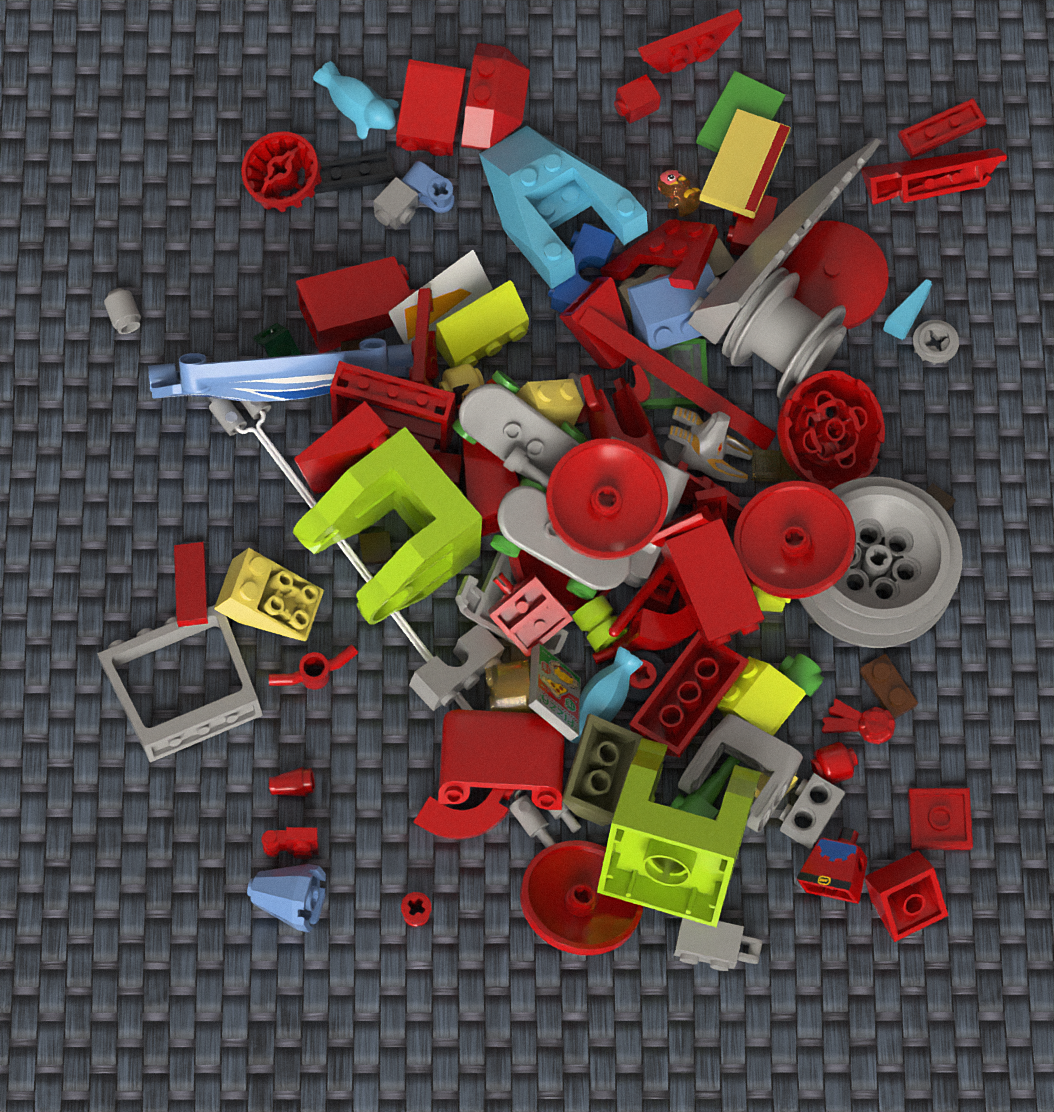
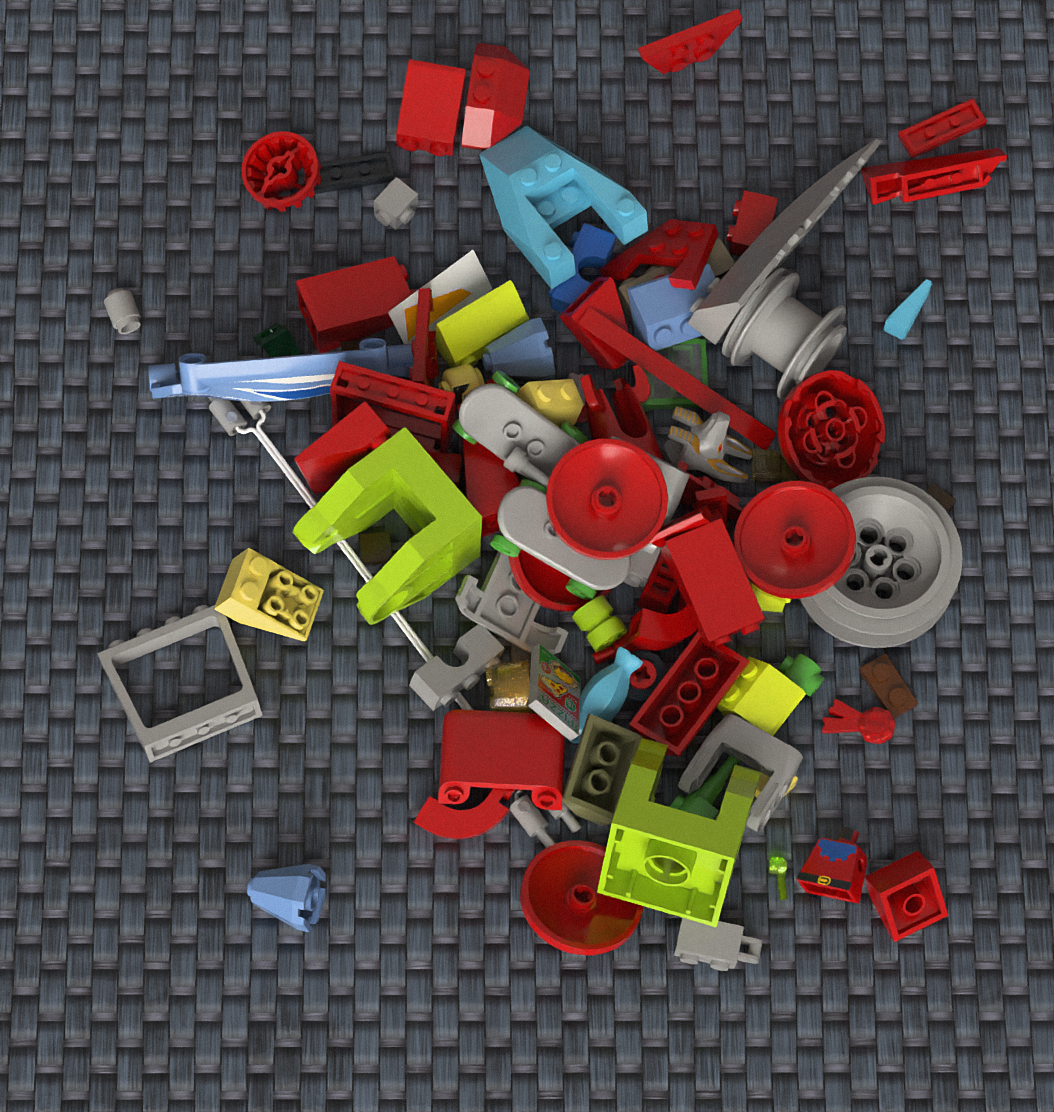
(191, 584): red tile -> none
(294, 783): red cone -> none
(295, 840): red plate -> none
(310, 660): red piece -> none
(357, 100): medium azure animal -> none
(413, 900): red bush -> none
(428, 185): medium blue piece -> none
(522, 353): none -> medium blue cone
(528, 612): plate -> none
(637, 99): red brick -> none
(639, 599): red piece -> none
(679, 190): clear orange animal -> none
(740, 94): bright green tile -> none
(745, 163): light yellow tile -> none
(778, 866): none -> clear neon green hand
(816, 813): light grey brick -> none
(834, 762): red head -> none
(839, 268): red dish -> none
(938, 330): light grey gear -> none
(940, 819): red tile -> none

